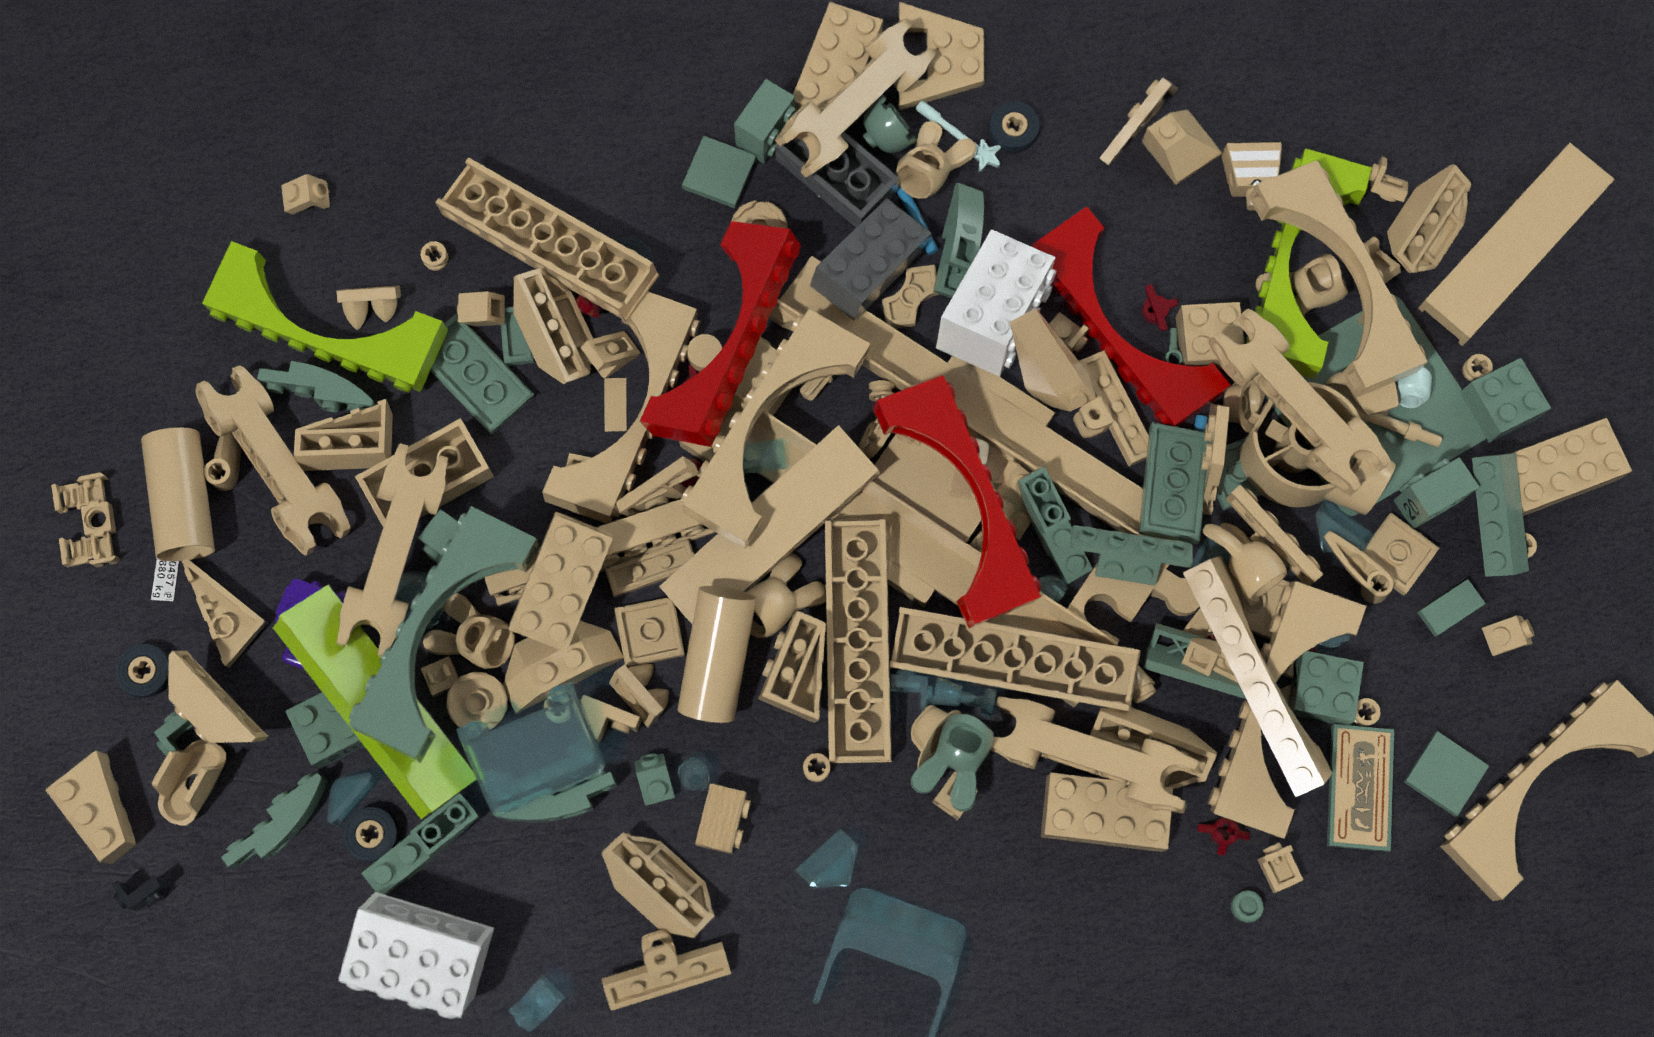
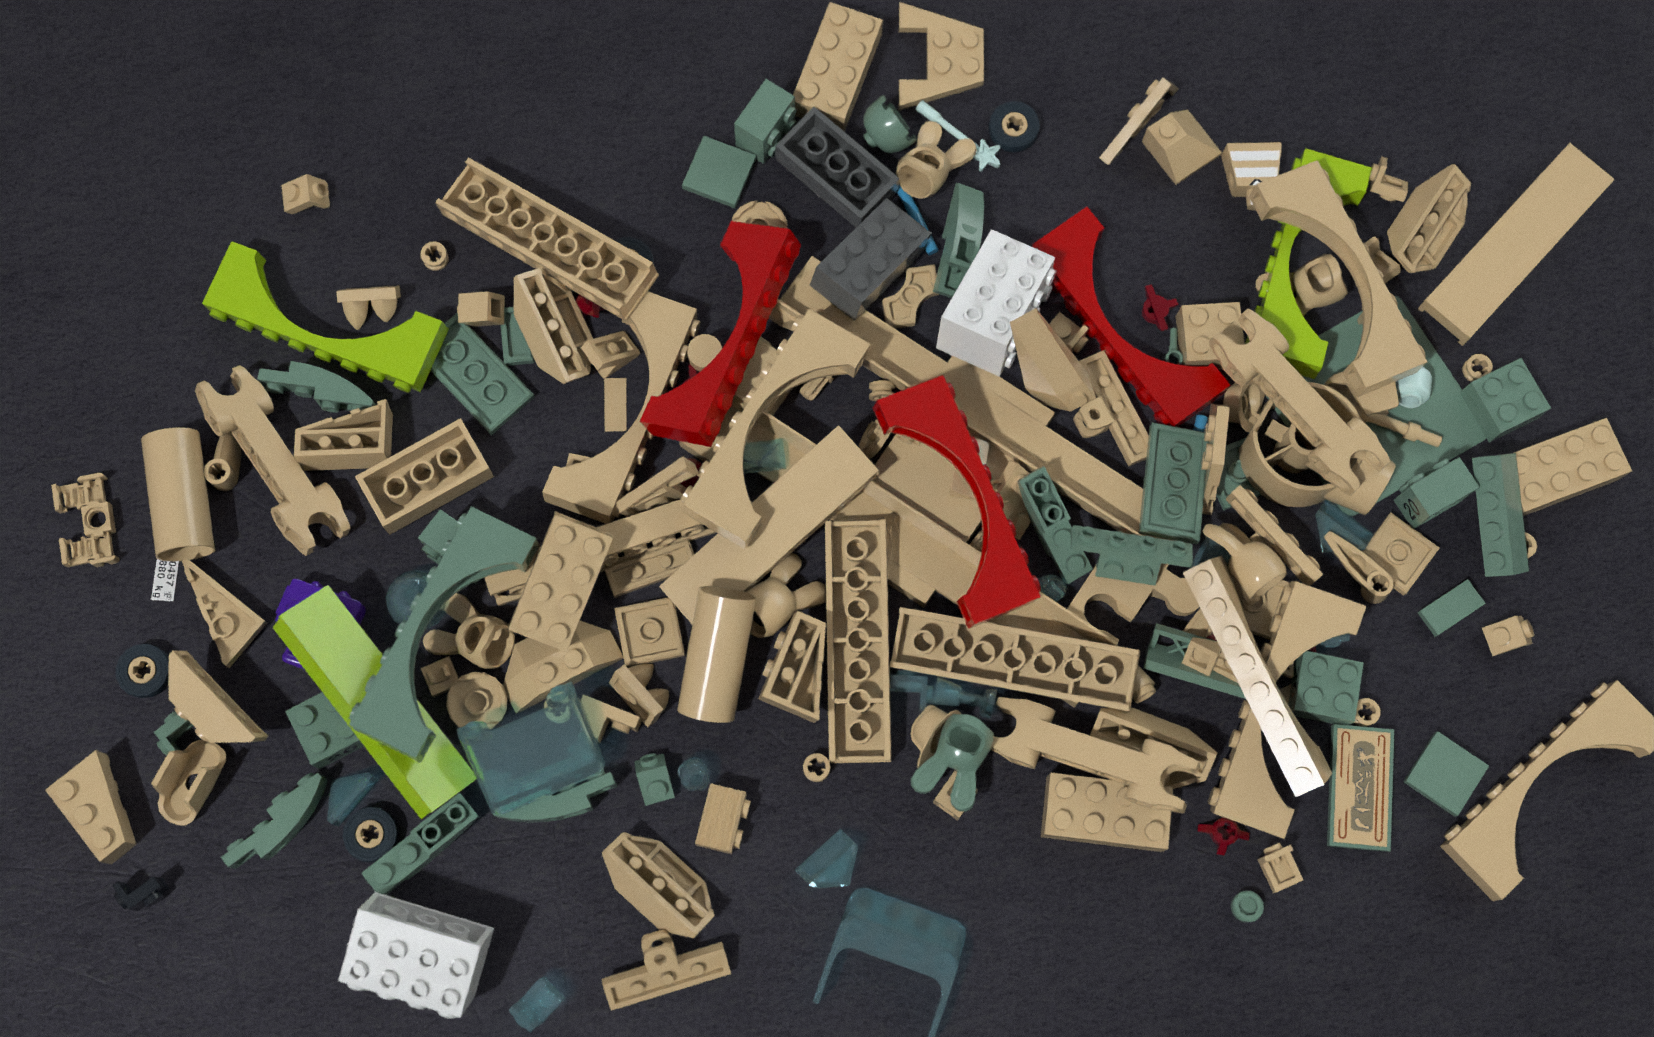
(408, 498): tan piece -> none
(823, 127): tan piece -> none

